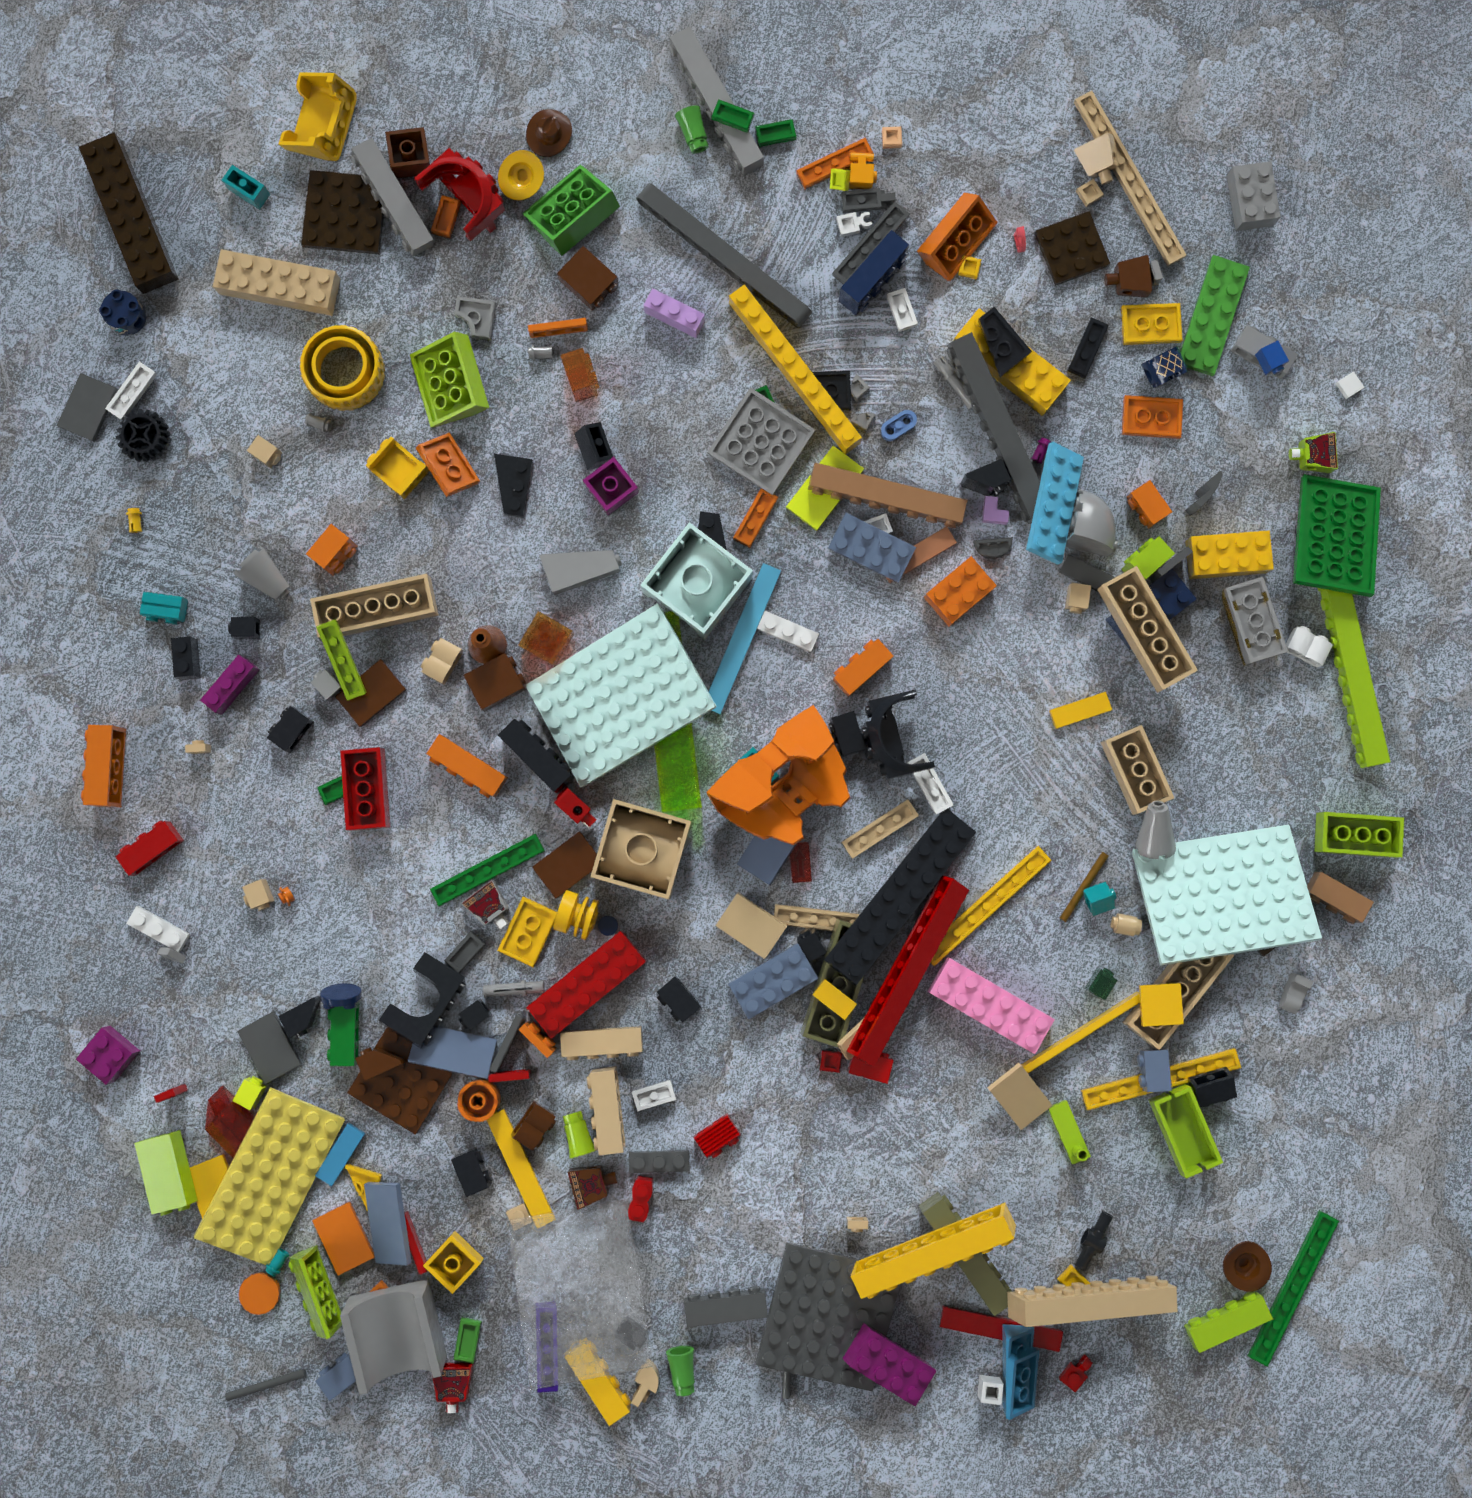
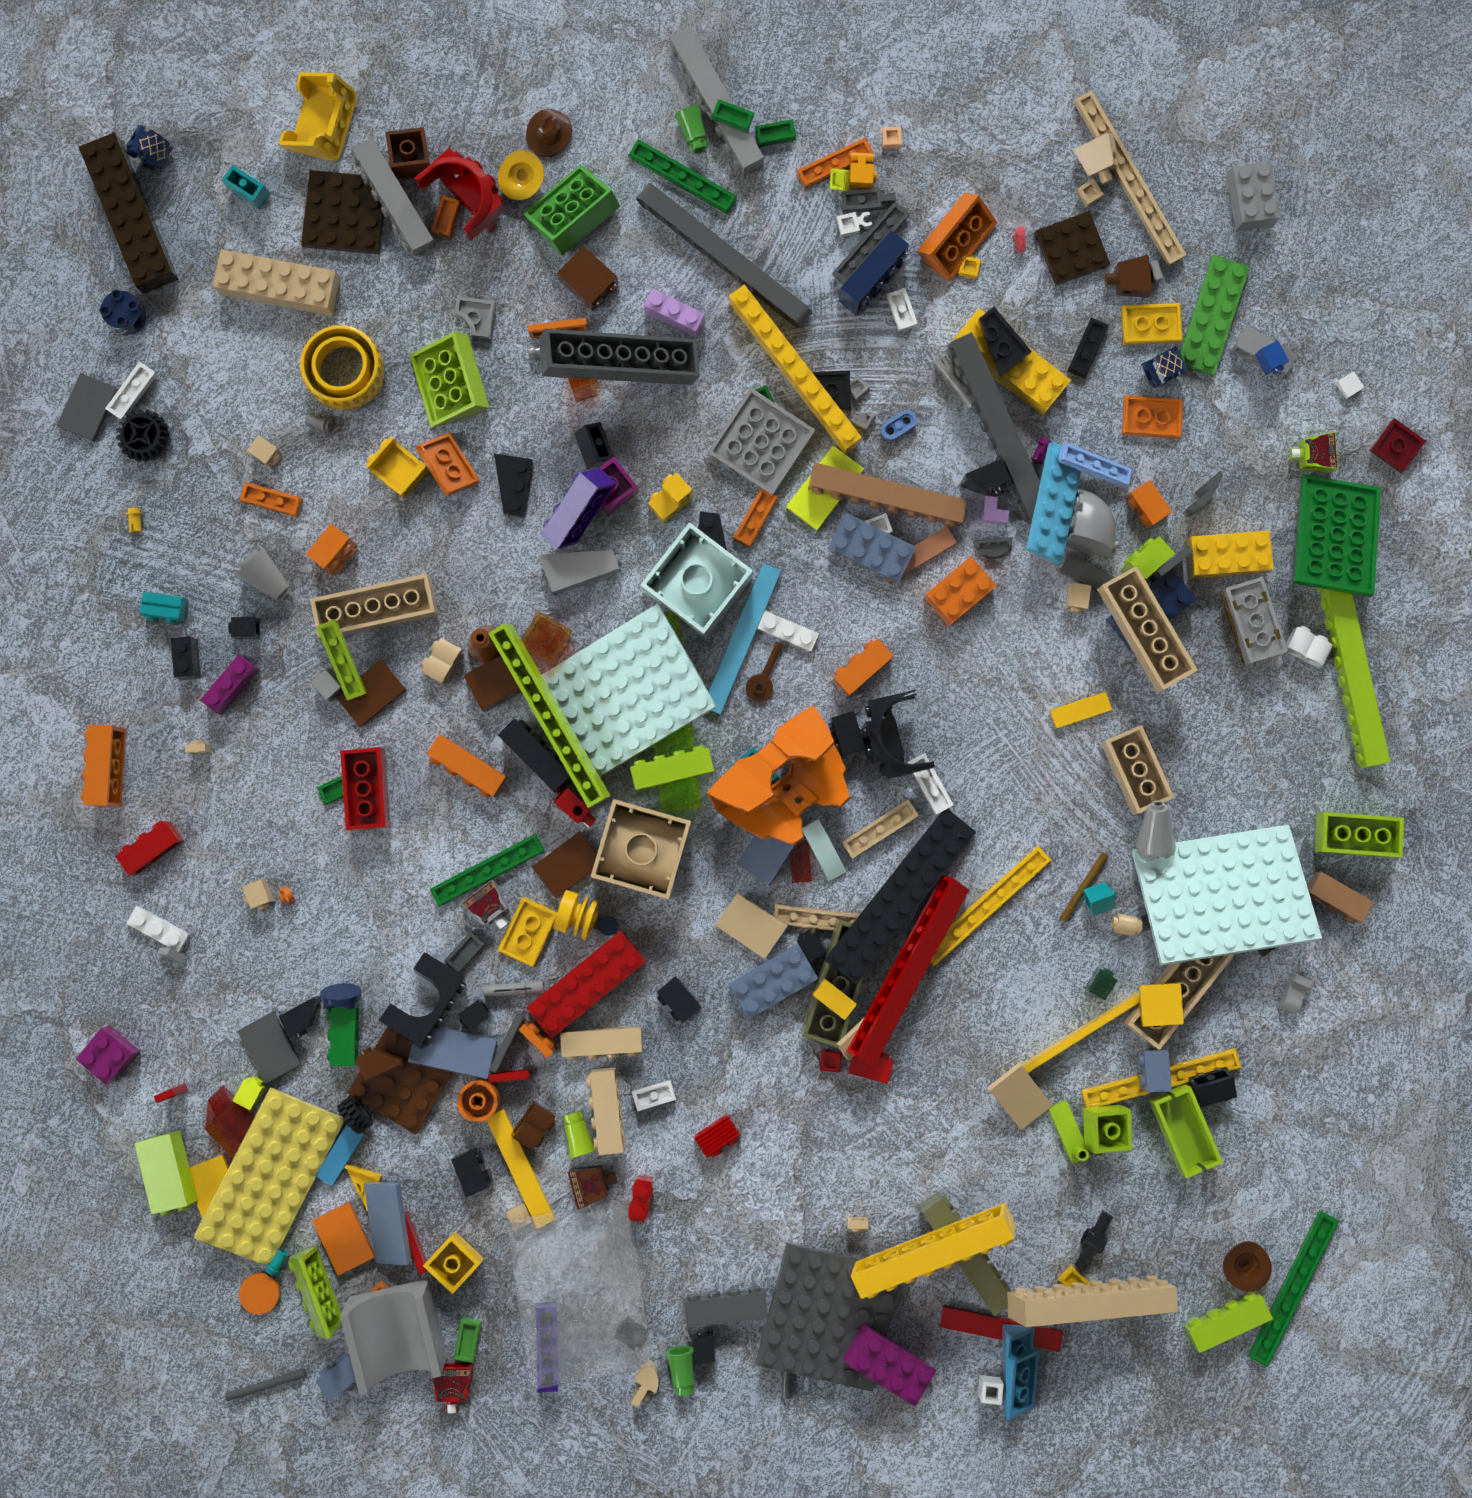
(149, 148): none -> dark blue brick
(271, 499): none -> orange tile
(289, 729): black brick -> none
(354, 1114): none -> black tyre
(549, 714): none -> lime brick
(577, 508): none -> brick
(608, 1397): yellow brick -> none
(618, 357): none -> dark grey brick
(659, 1161): dark grey plate -> none
(671, 499): none -> yellow brick
(672, 768): none -> lime brick
(682, 176): none -> green tile
(704, 1346): none -> black brick
(759, 686): none -> reddish brown piece
(823, 850): none -> light aqua slope
(991, 1005): bright pink brick -> none
(1075, 1375): red plate -> none
(1095, 465): none -> light blue tile
(1107, 1129): none -> lime brick
(1397, 445): none -> dark red plate

